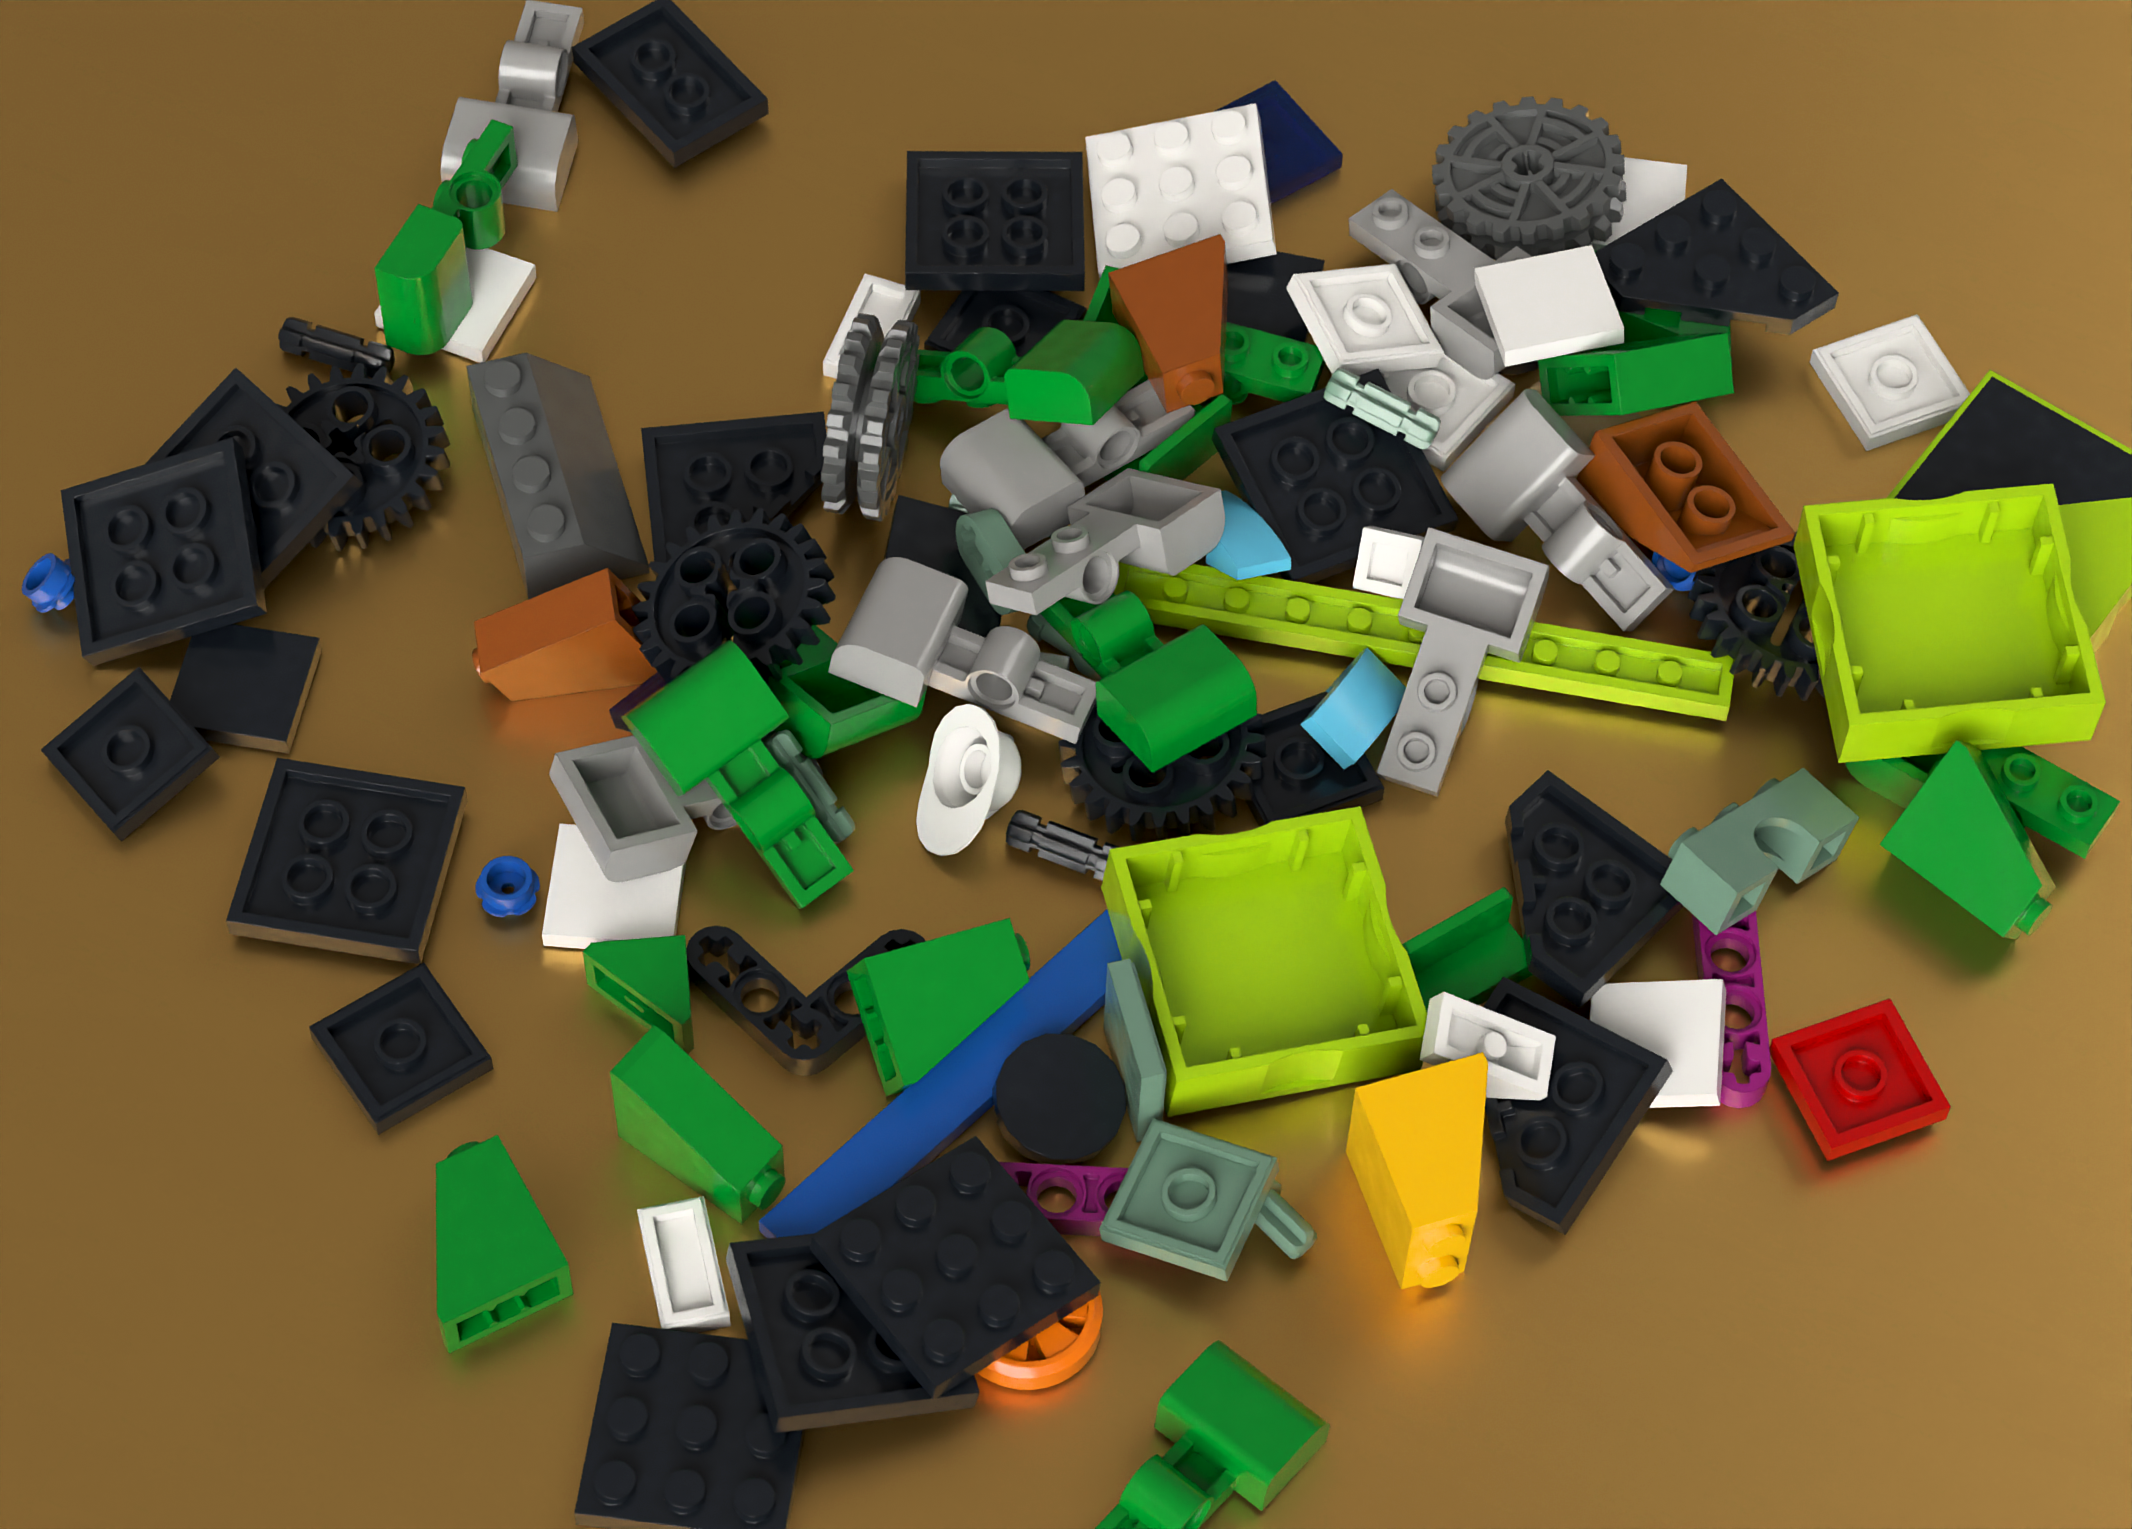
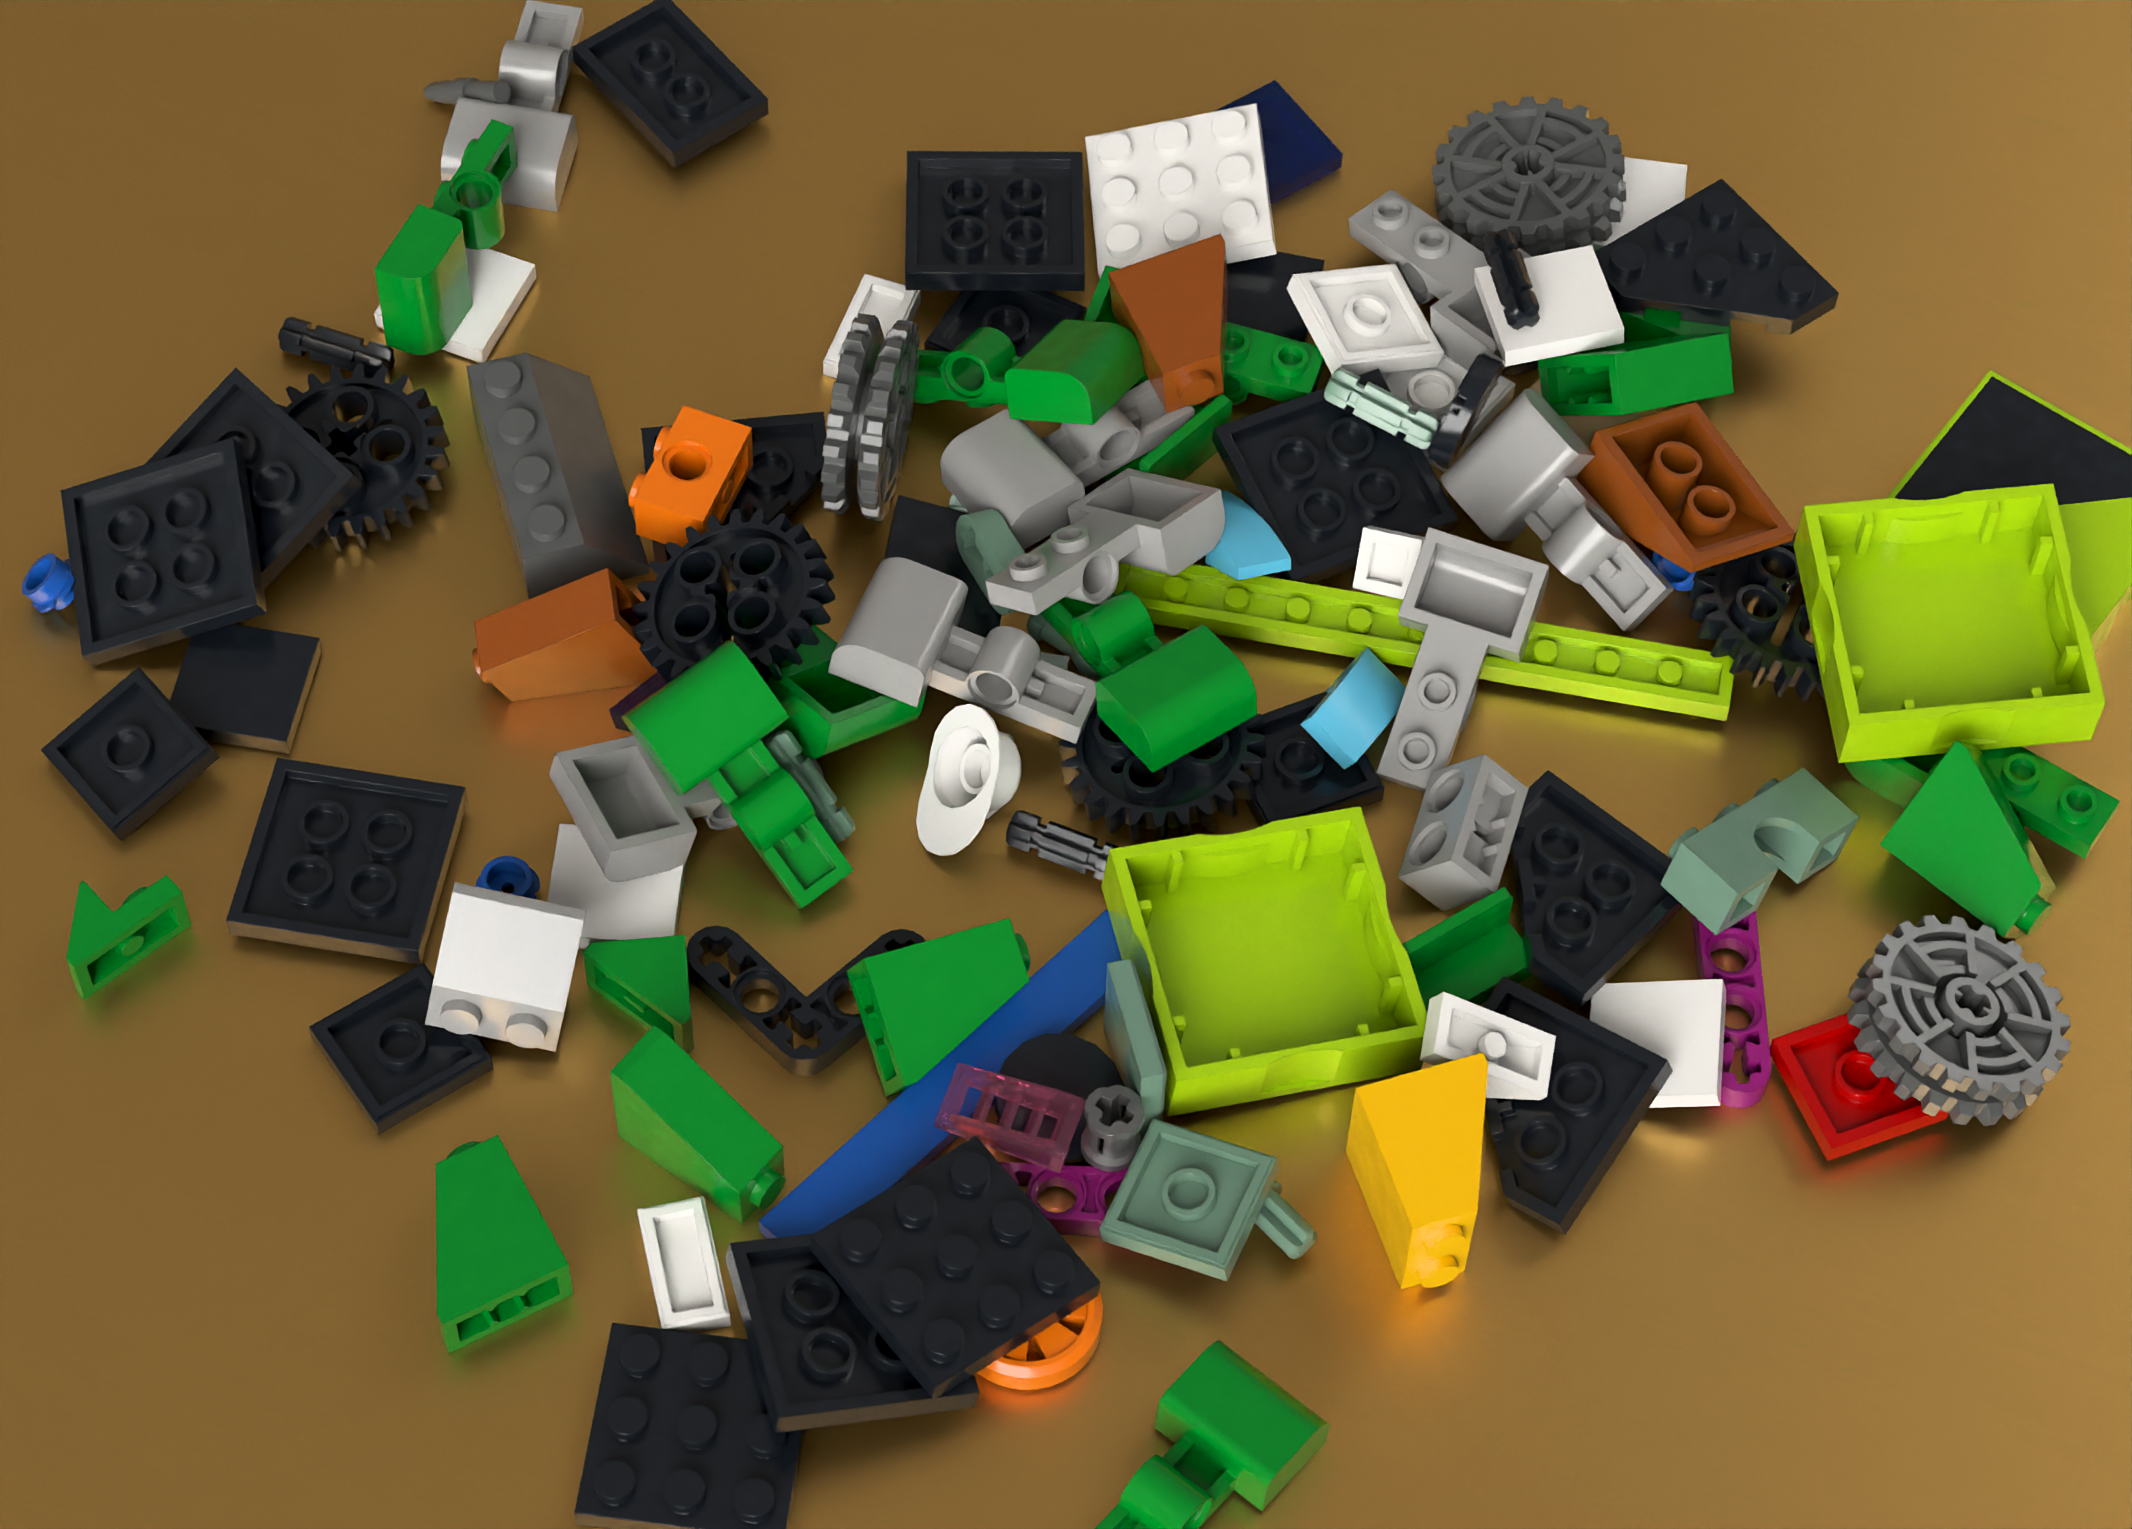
(112, 942): none -> green slope
(450, 90): none -> dark grey piece
(505, 967): none -> slope
(699, 448): none -> orange brick
(1017, 1092): none -> clear pink slope
(1105, 1122): none -> flat silver bush
(1463, 832): none -> light grey brick
(1465, 409): none -> black tile
(1511, 279): none -> black axle
(1890, 381): white tile -> none
(1958, 1020): none -> dark grey piece

